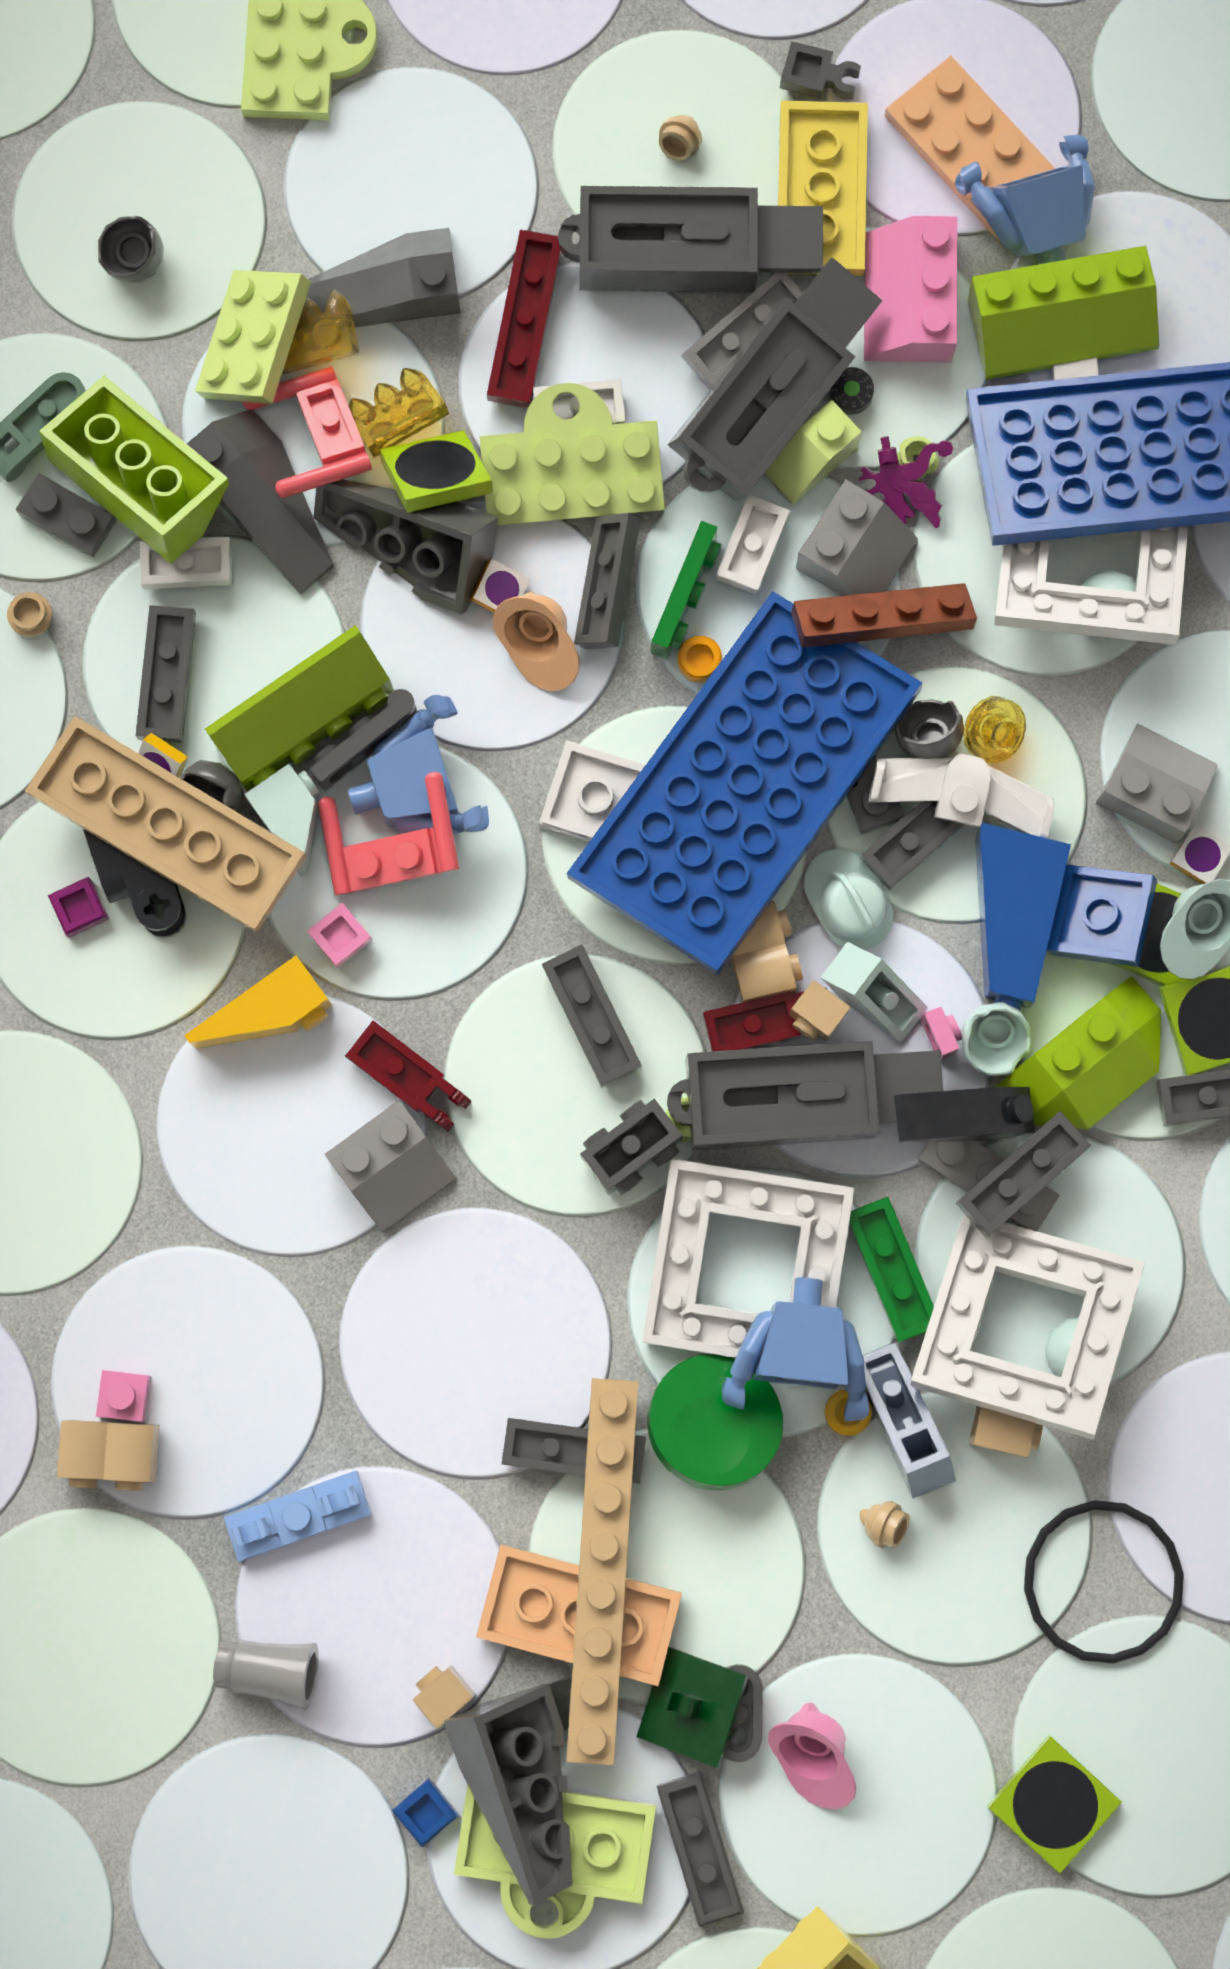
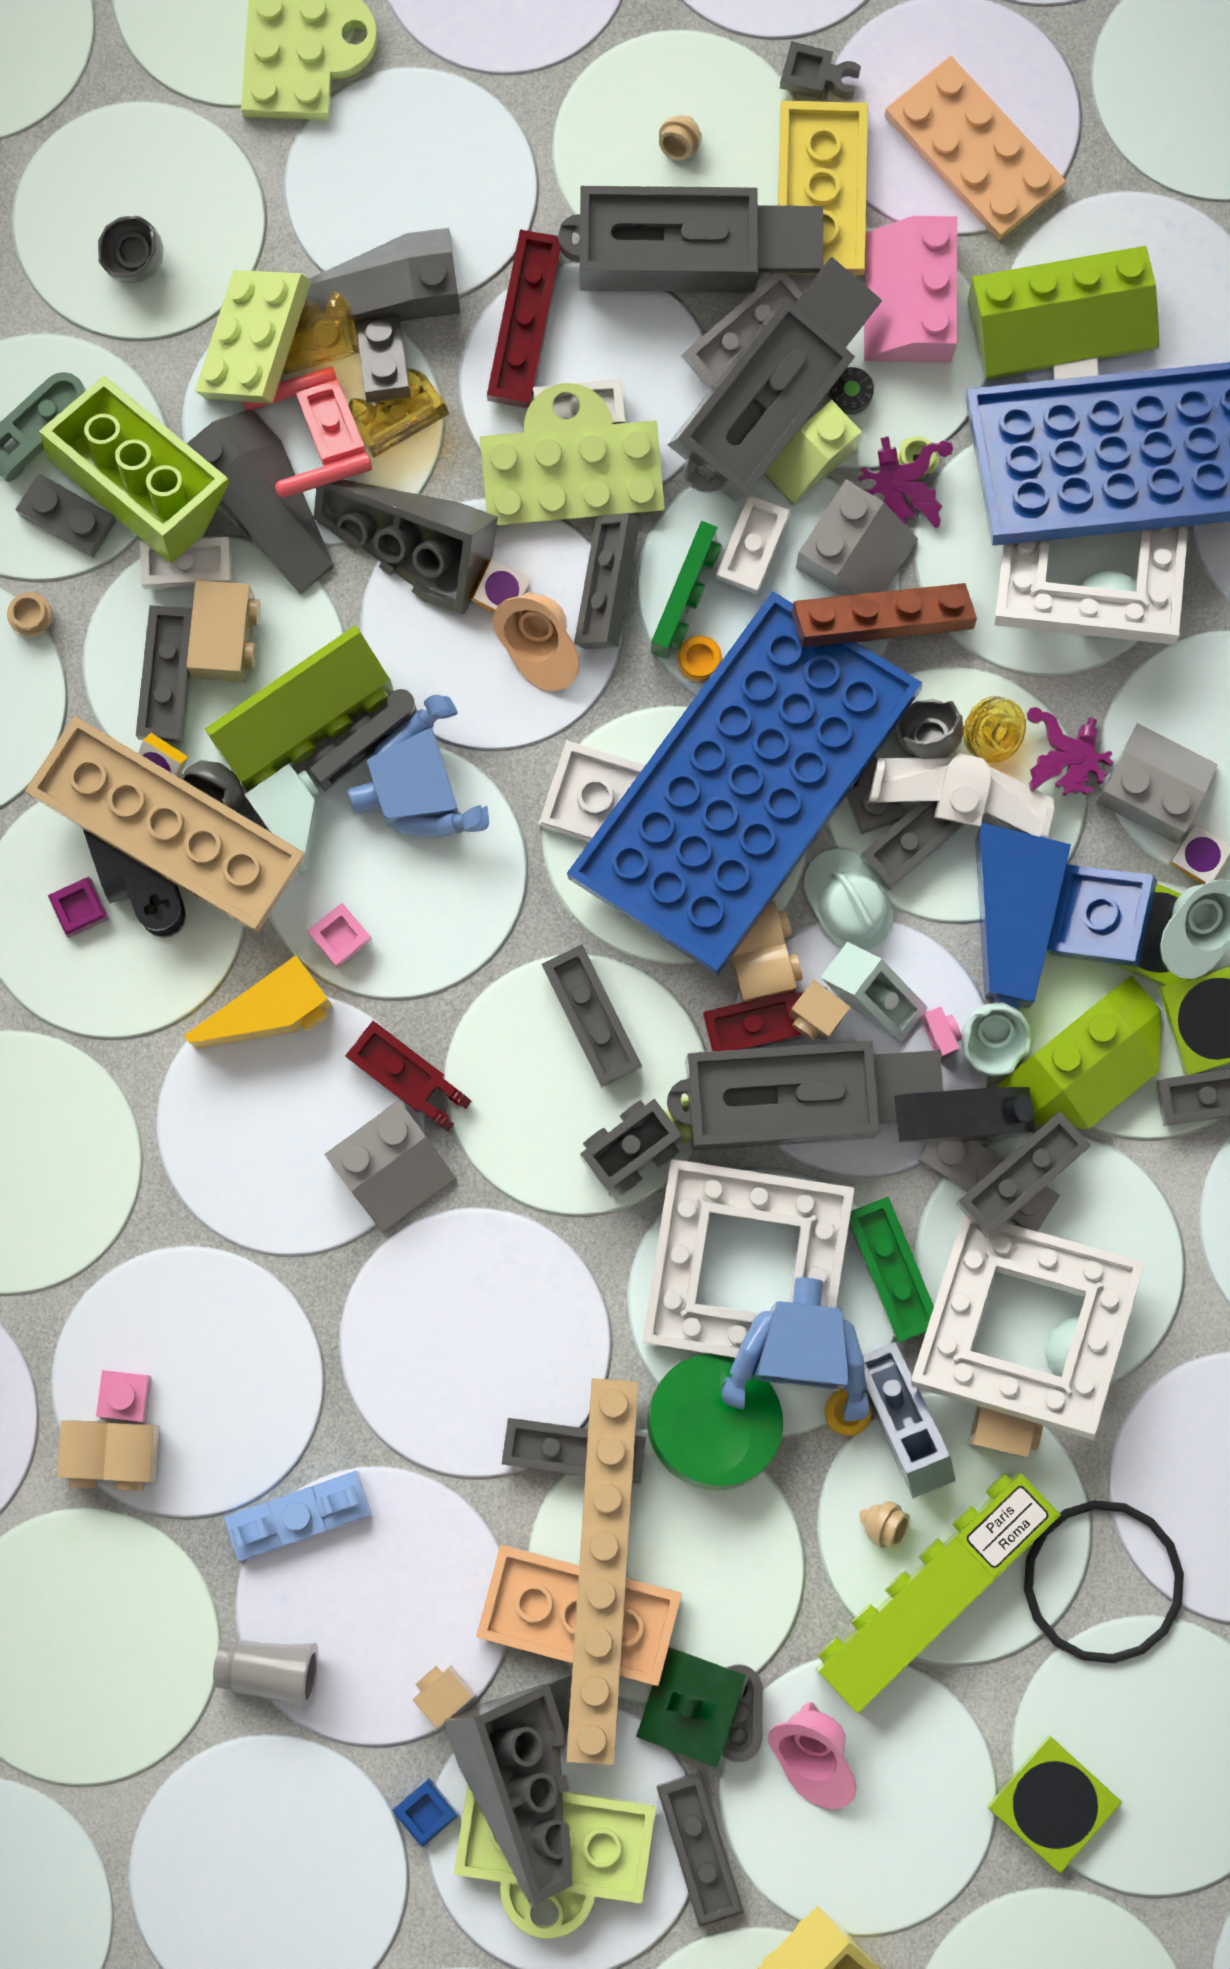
(222, 631): none -> tan brick
(383, 359): none -> plate
(392, 857): coral plate -> none
(436, 471): tile -> none
(936, 1591): none -> lime brick
(1039, 210): medium blue torso -> none
(1076, 754): none -> magenta piece

